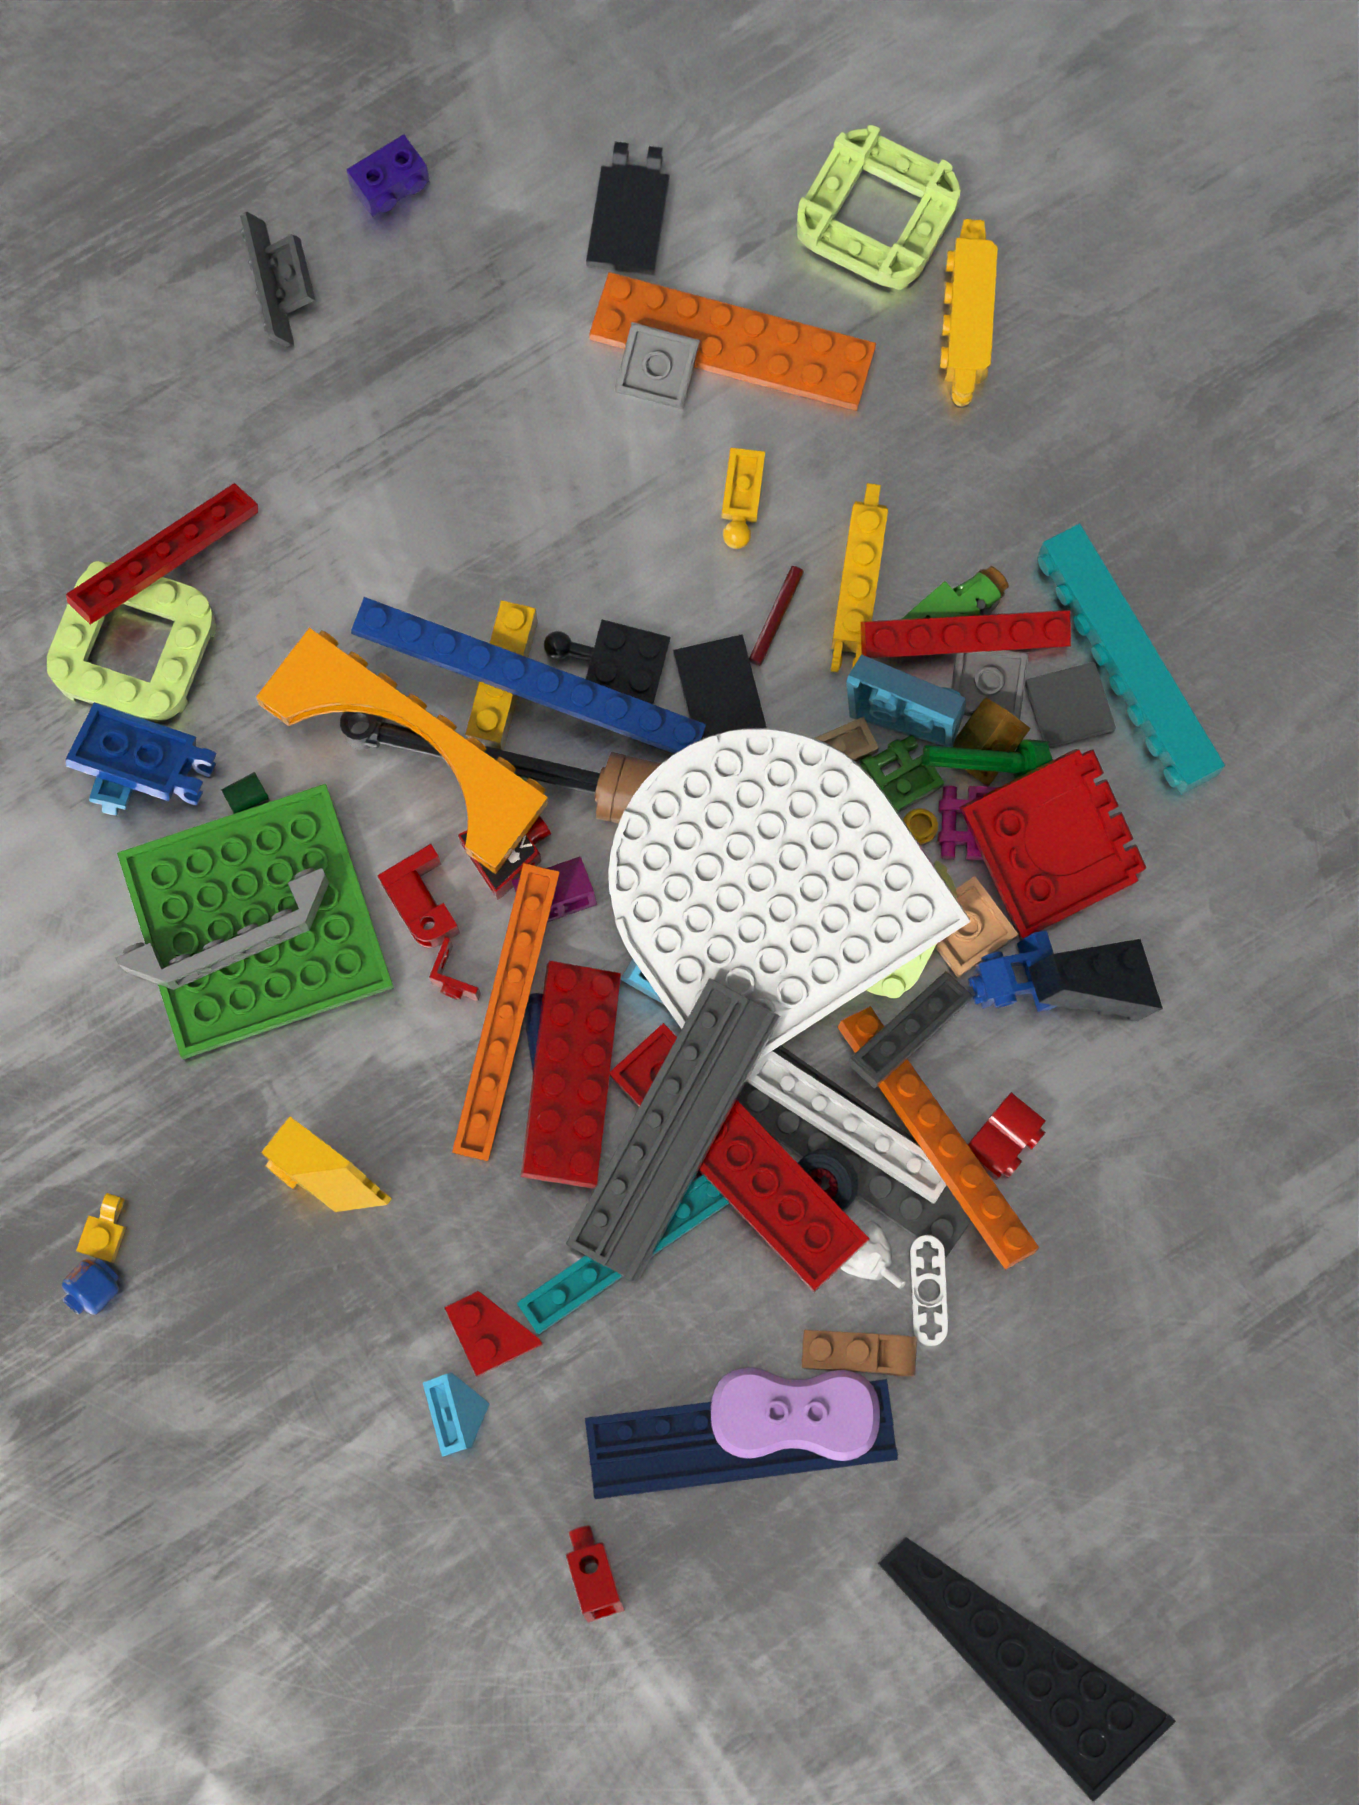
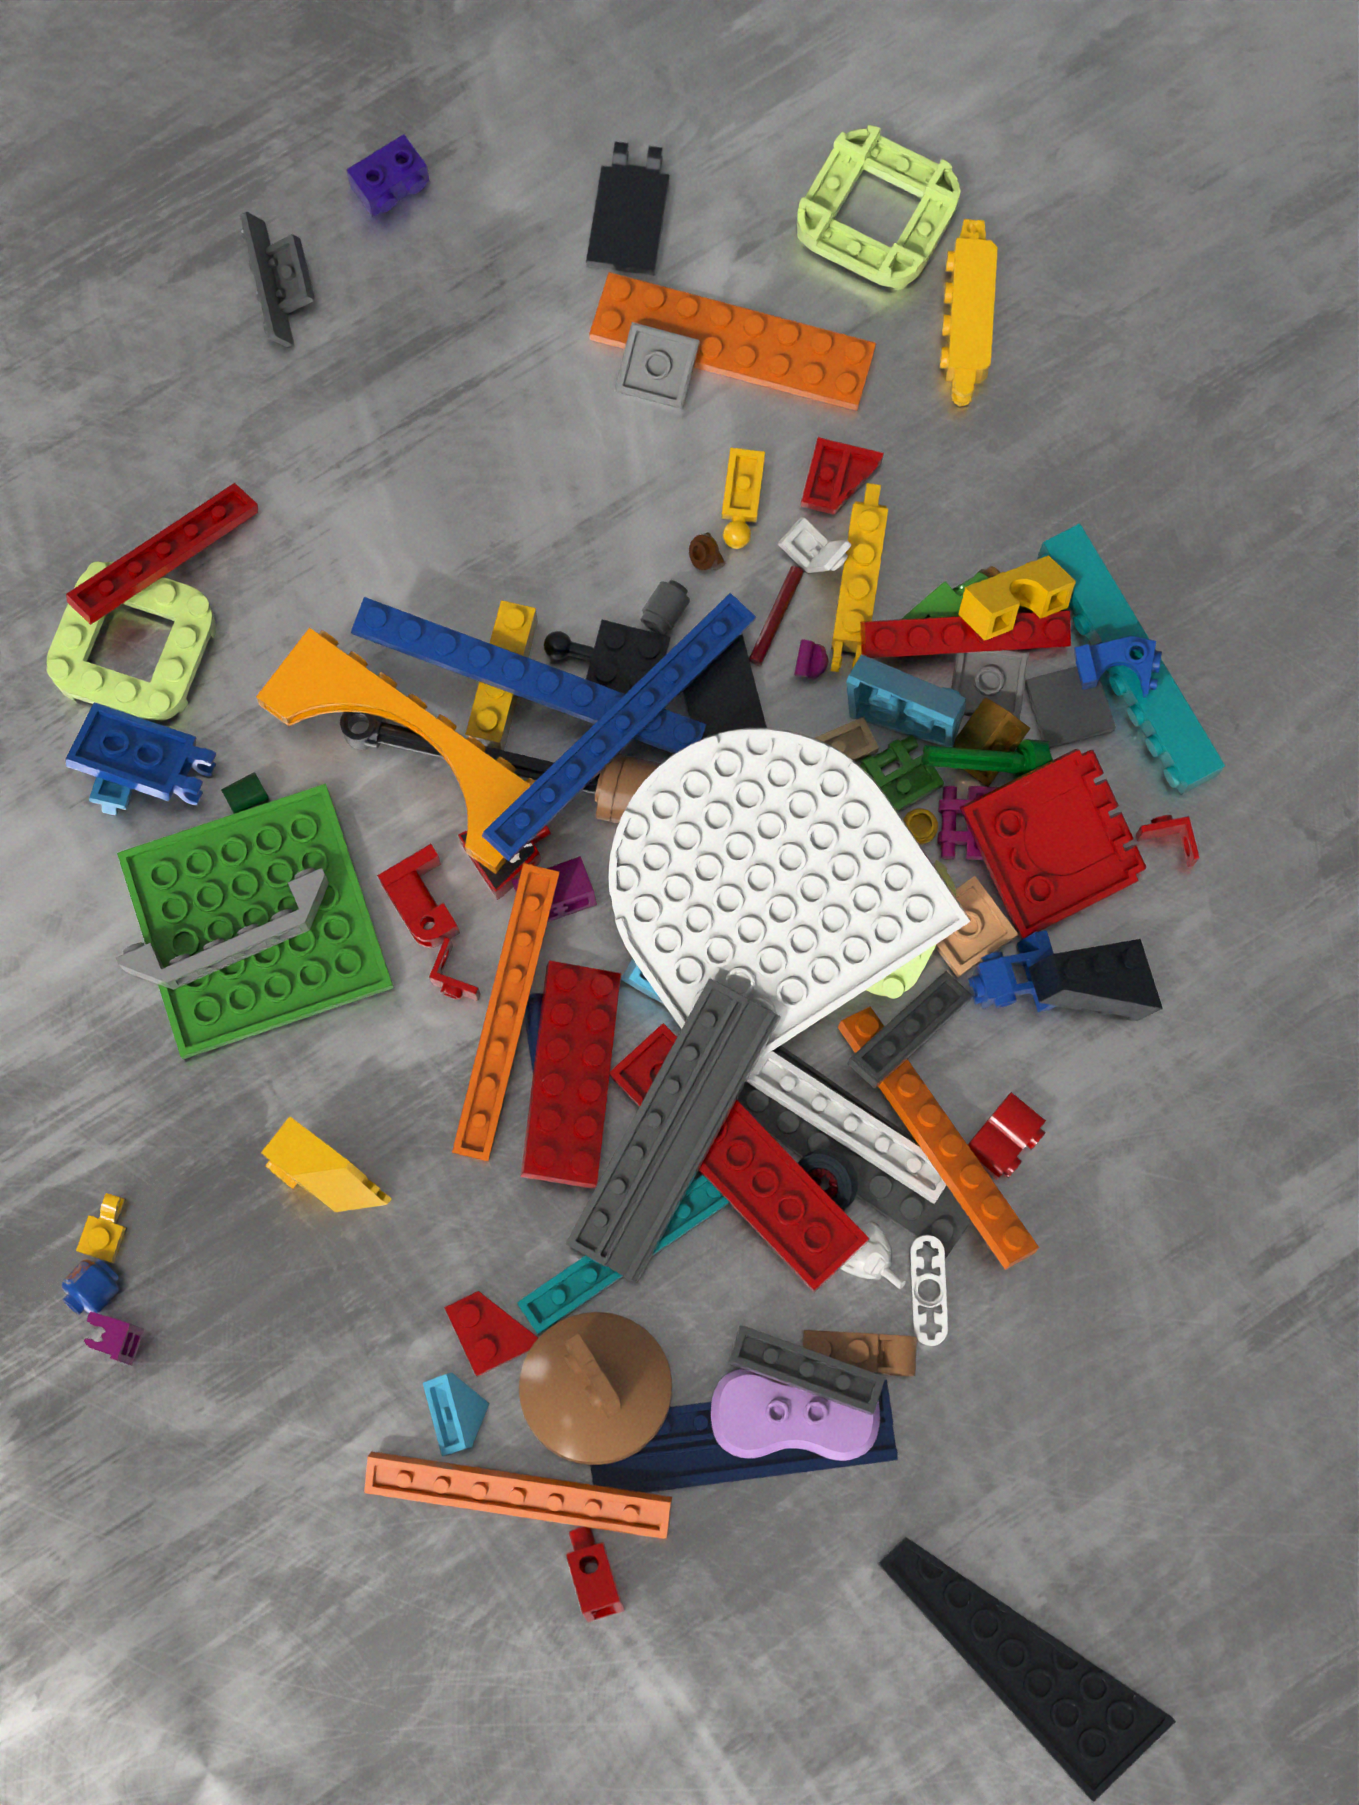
(119, 1340): none -> magenta hinge
(518, 1495): none -> orange plate
(595, 1388): none -> medium nougat bracket
(618, 727): none -> blue plate
(665, 607): none -> dark grey brick
(705, 553): none -> reddish brown plate
(806, 1370): none -> dark grey piece
(811, 660): none -> magenta plate
(812, 549): none -> white bracket
(837, 474): none -> red wing
(993, 603): none -> yellow arch
(1096, 659): none -> blue tile
(1165, 826): none -> red bracket

